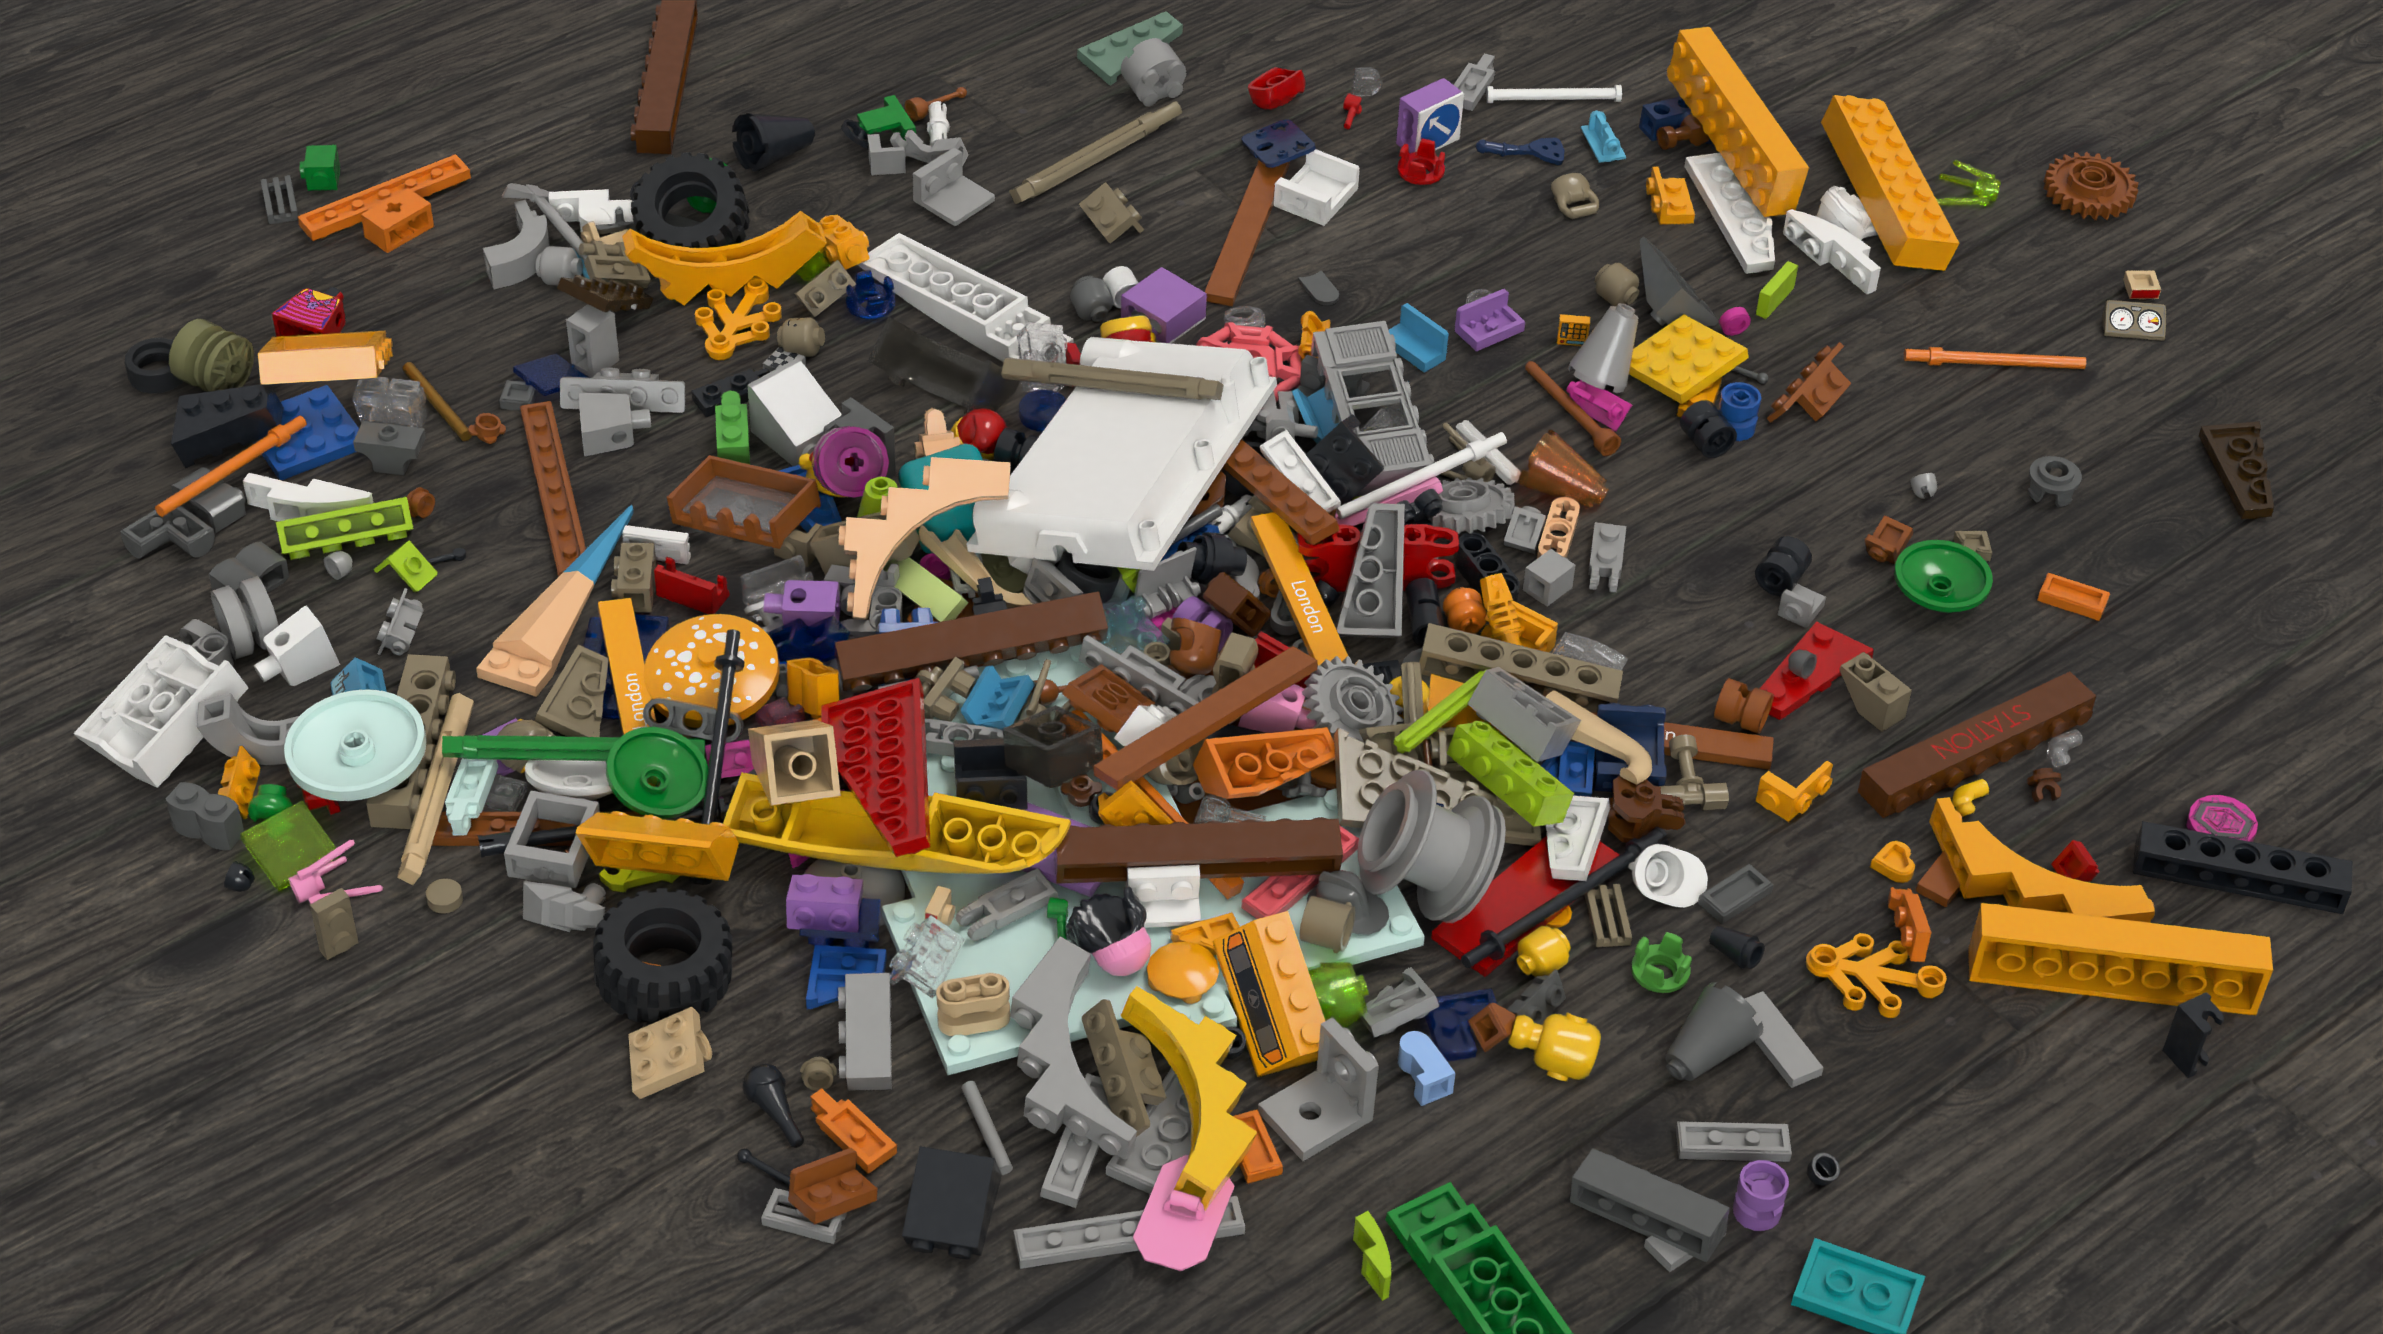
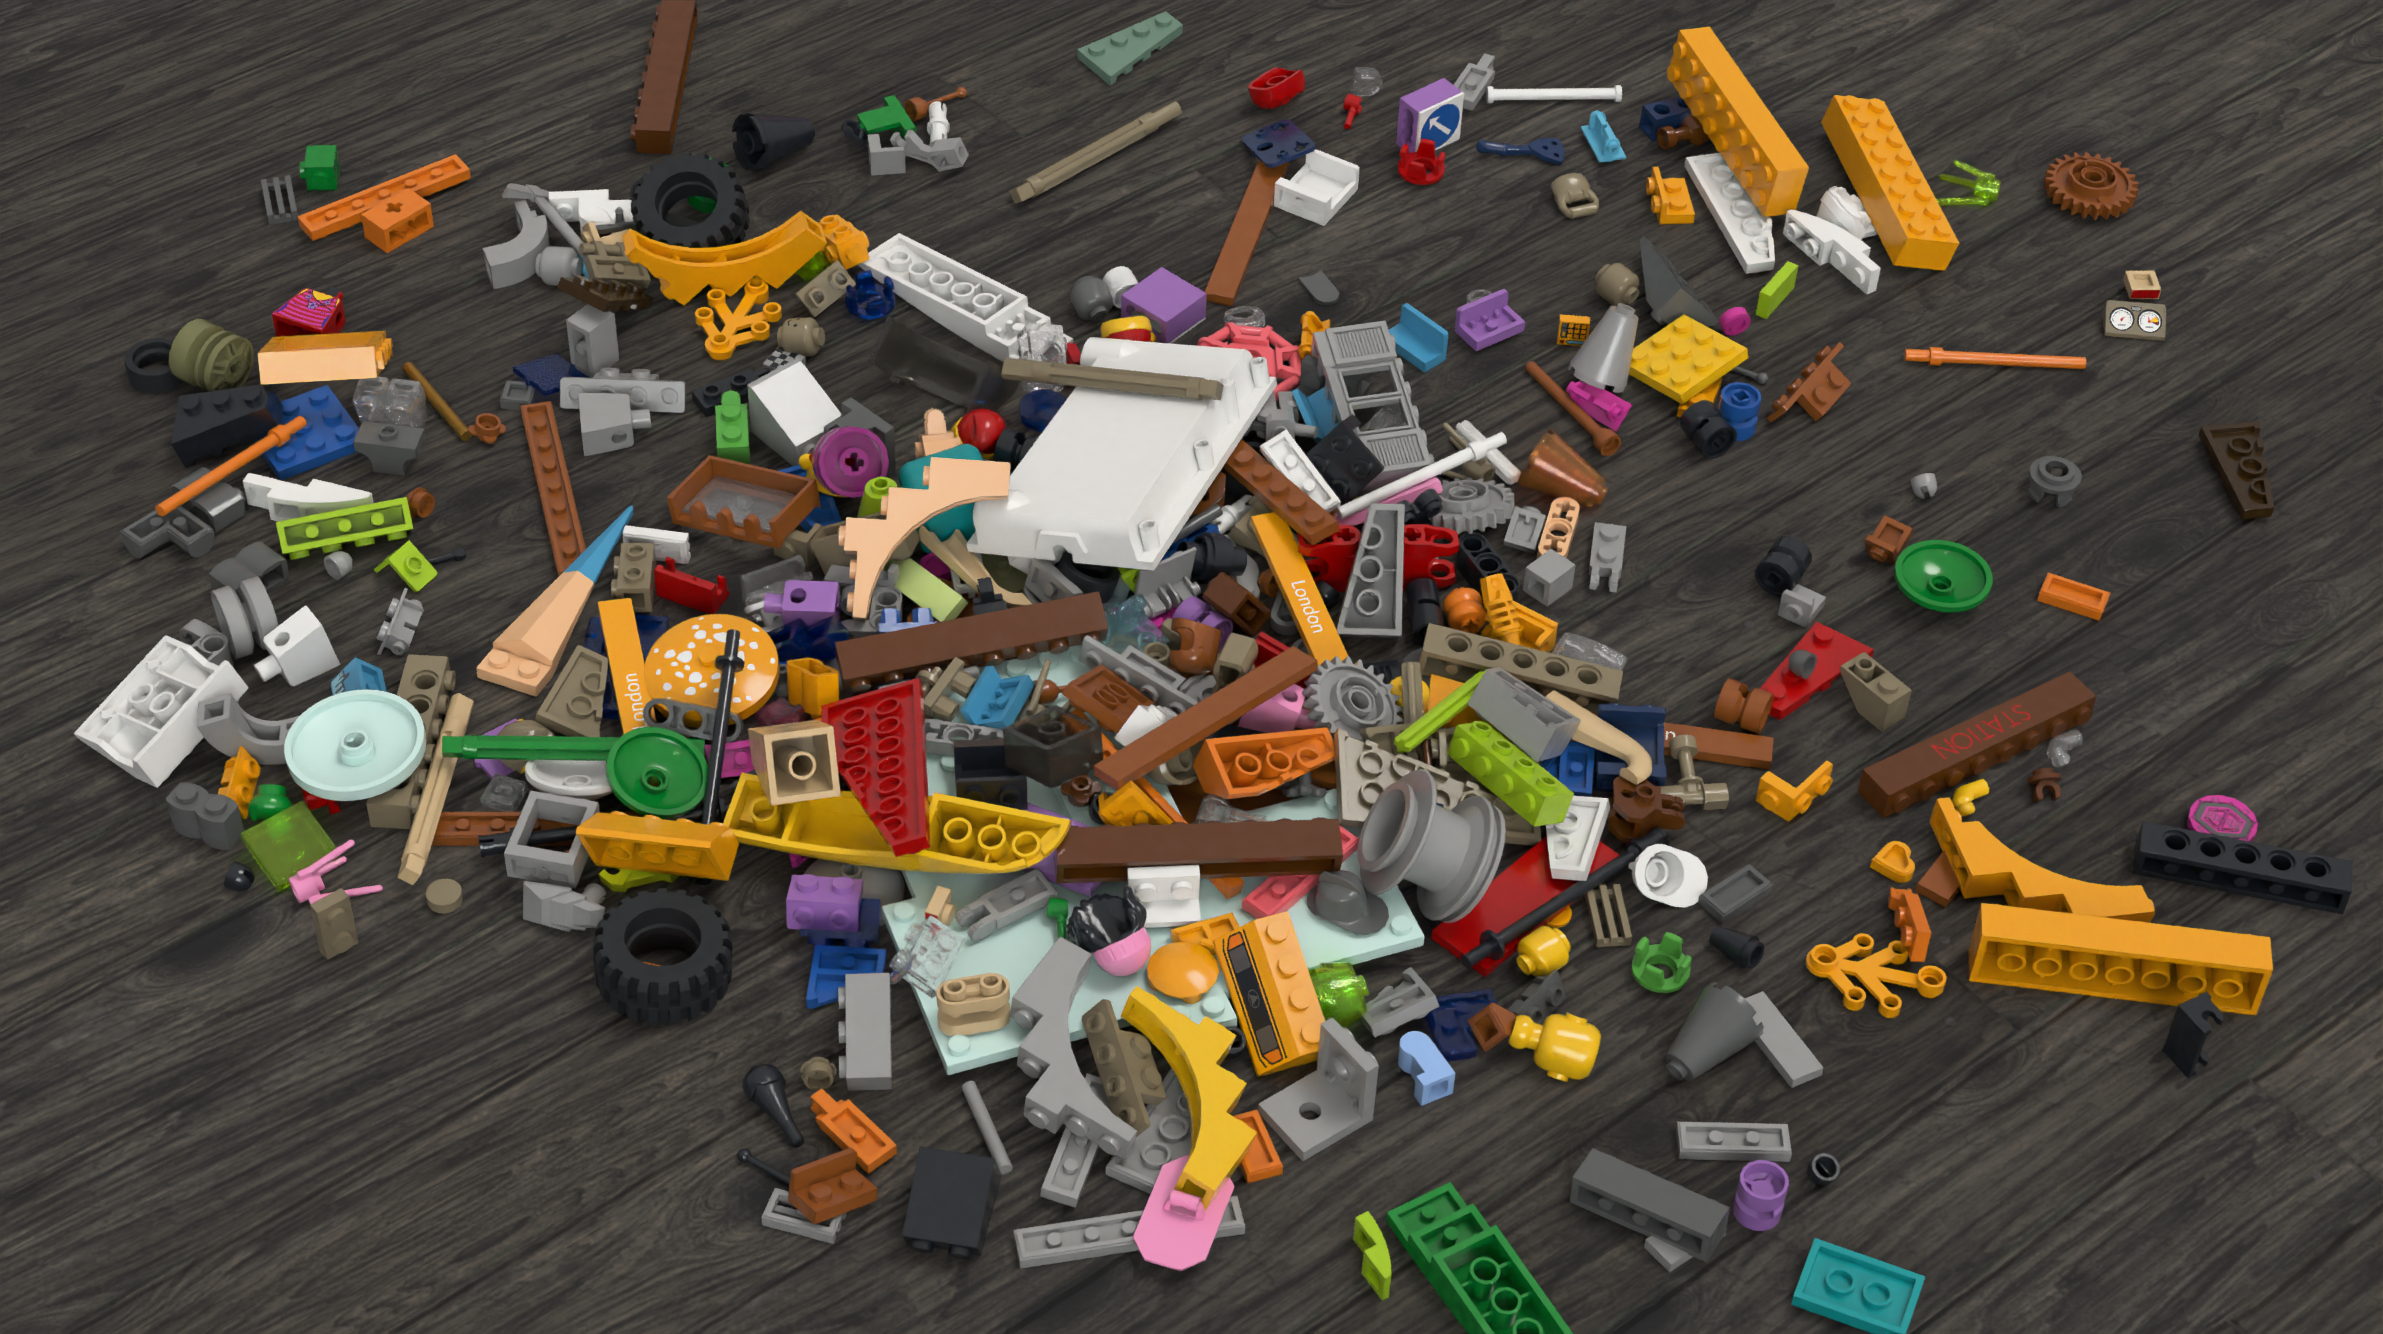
(469, 792): light aqua hinge -> none
(667, 1052): tan plate -> none
(946, 191): light grey bracket -> none
(1109, 213): dark tan bracket -> none
(1154, 71): light grey brick -> none
(1187, 793): light grey arm -> none
(1327, 923): dark tan piece -> none
(1975, 540): dark tan tile -> none
(2076, 863): red tile -> none

